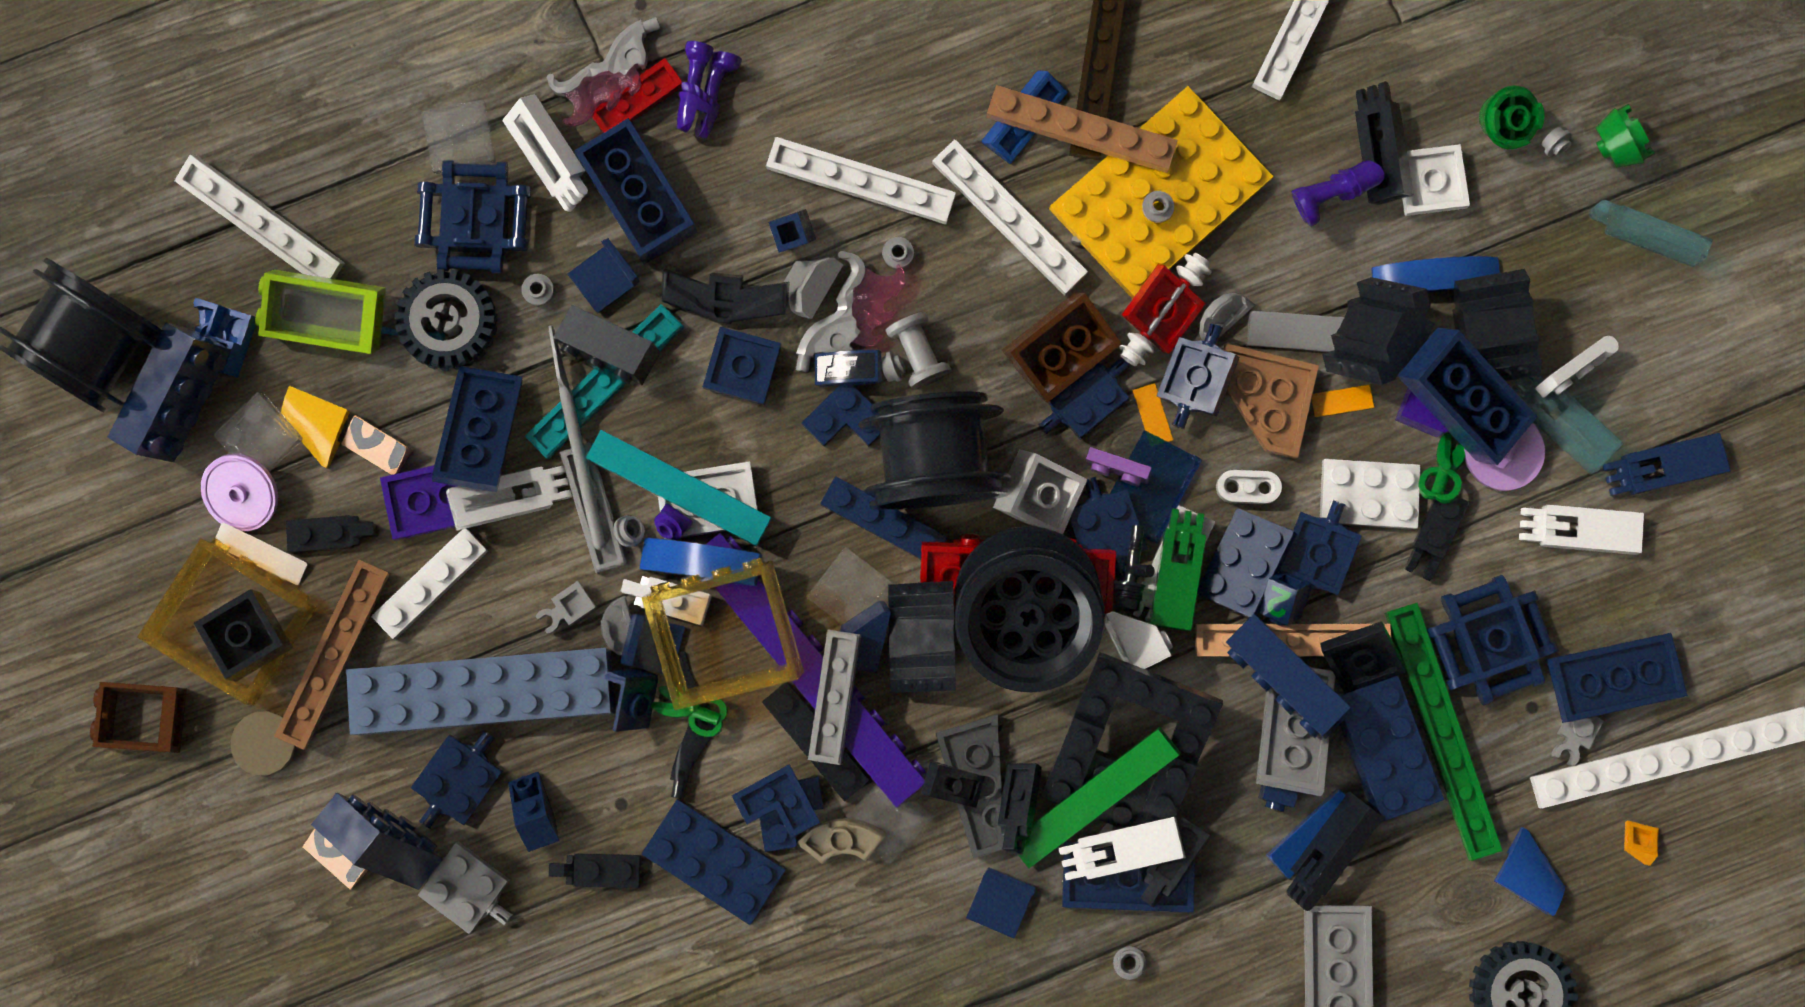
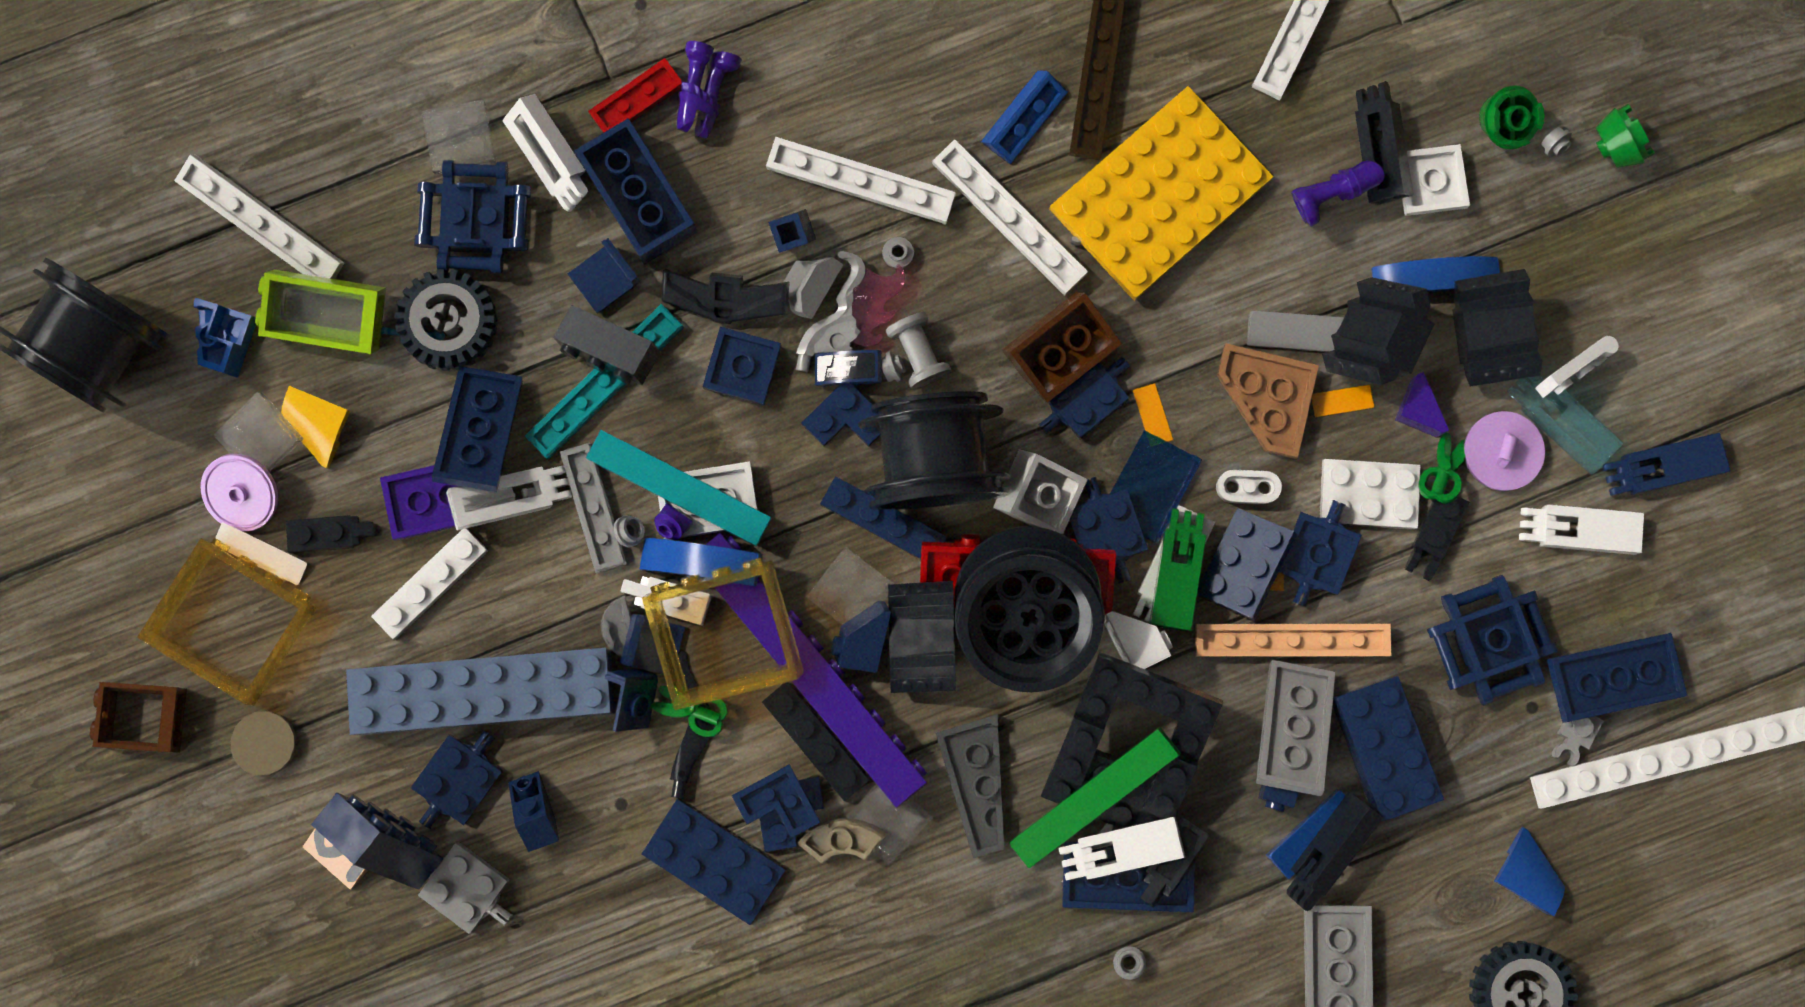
(169, 393): dark blue brick -> none
(243, 635): black brick -> none
(332, 655): medium nougat plate -> none
(375, 446): slope -> none
(541, 298): light grey plate -> none
(570, 605): light grey plate -> none
(577, 448): light grey piece -> none
(599, 870): black hinge -> none
(609, 78): piece -> none
(834, 697): light grey tile -> none
(953, 784): black slope -> none
(1000, 902): dark blue piece -> none
(1018, 805): black hinge -> none
(1081, 129): medium nougat plate -> none
(1129, 592): black piece -> none
(1131, 471): medium lavender plate -> none
(1154, 215): light grey plate -> none
(1164, 308): red plate -> none
(1198, 376): plate -> none
(1224, 312): light grey plate -> none
(1284, 598): dark blue brick -> none
(1293, 680): dark blue brick -> none
(1363, 657): black plate -> none
(1443, 732): green plate -> none
(1467, 396): dark blue brick -> none
(1641, 842): light orange slope -> none
(1651, 233): clear light blue hinge -> none

